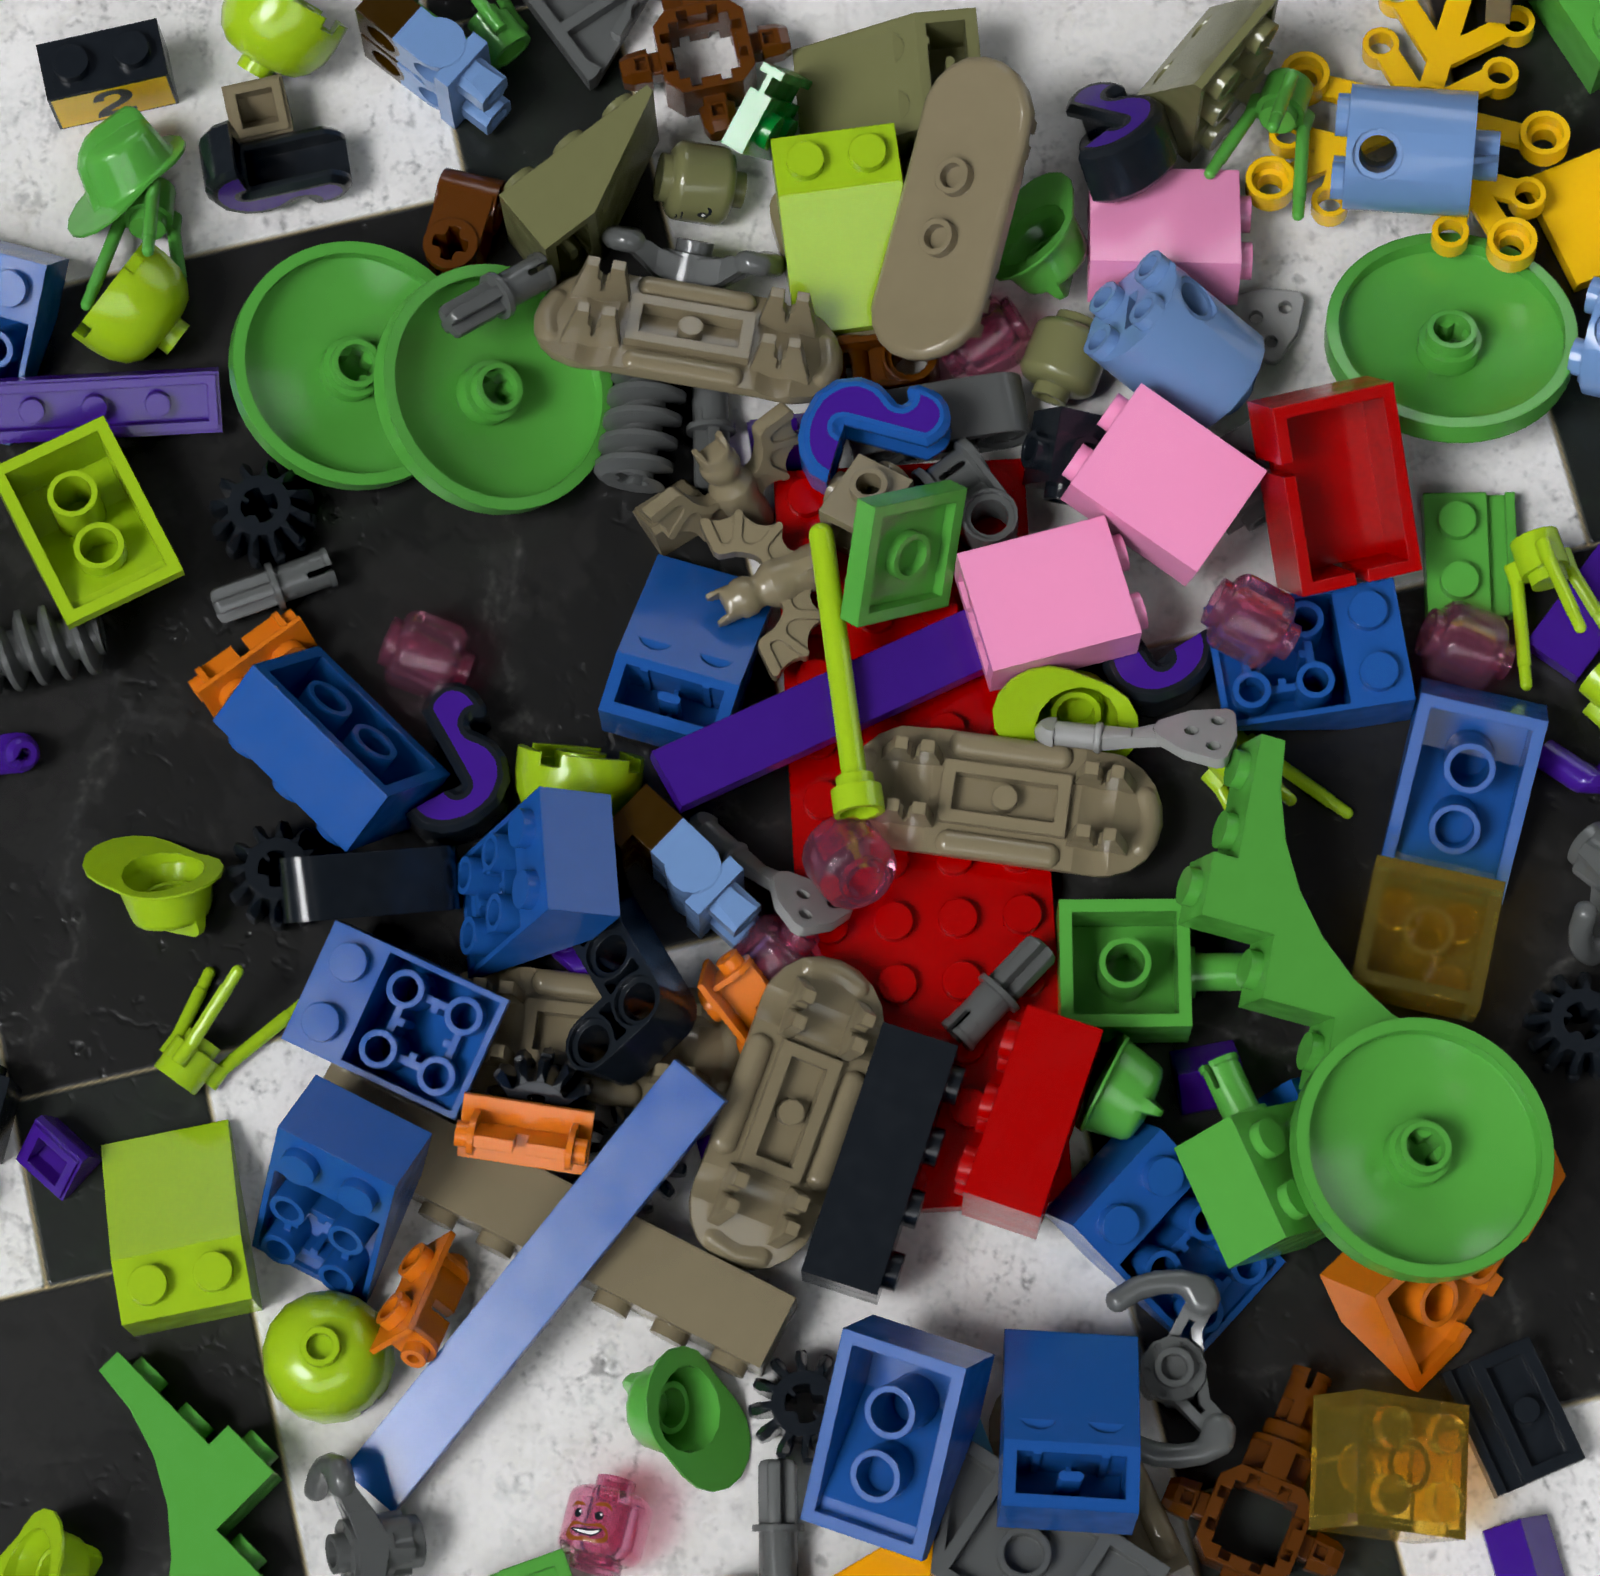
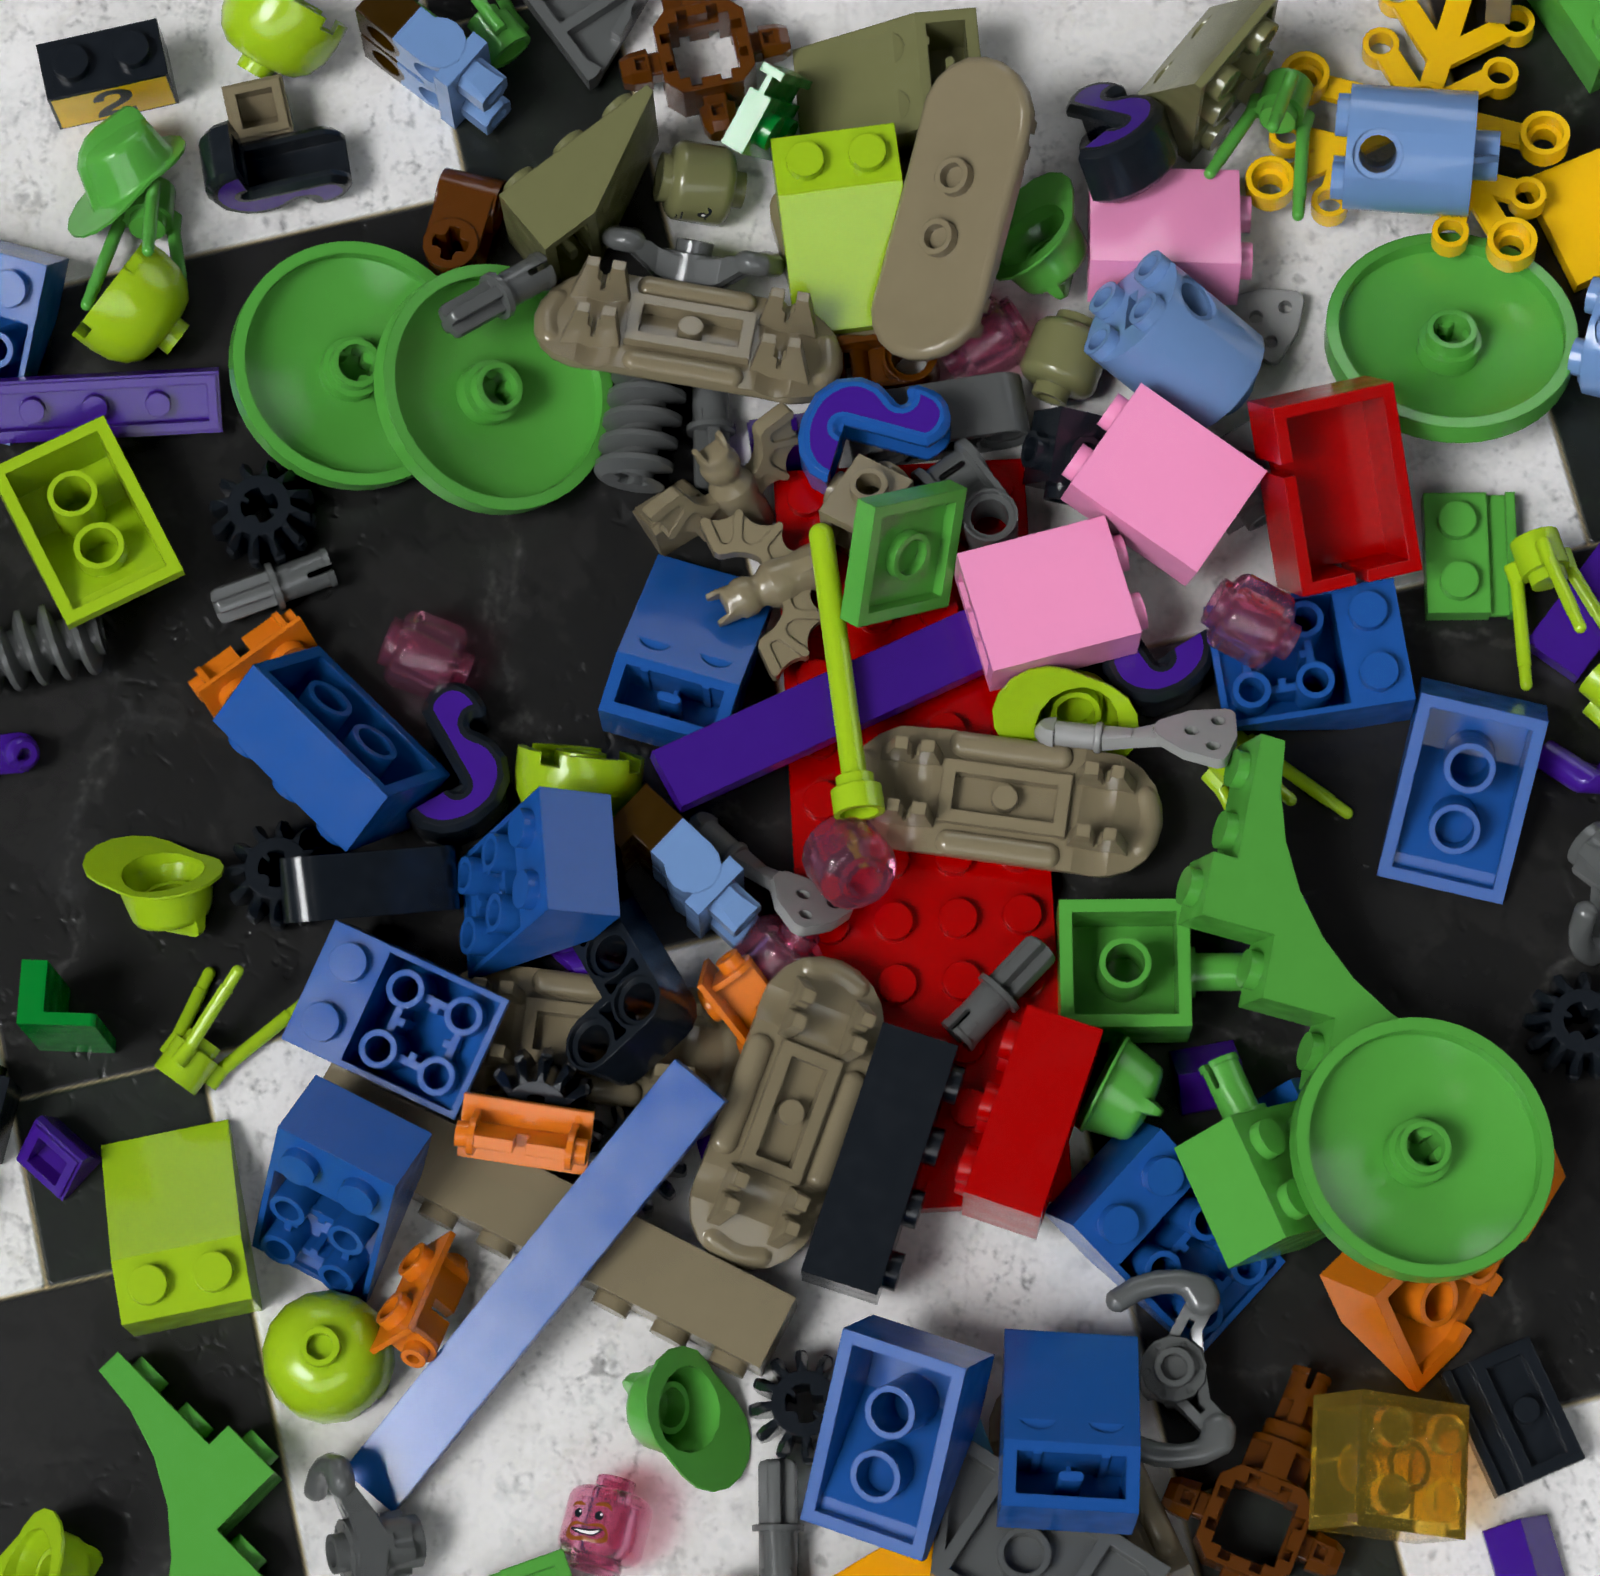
(46, 1016): none -> green panel
(1427, 937): clear yellow brick -> none
(1465, 645): clear pink head -> none

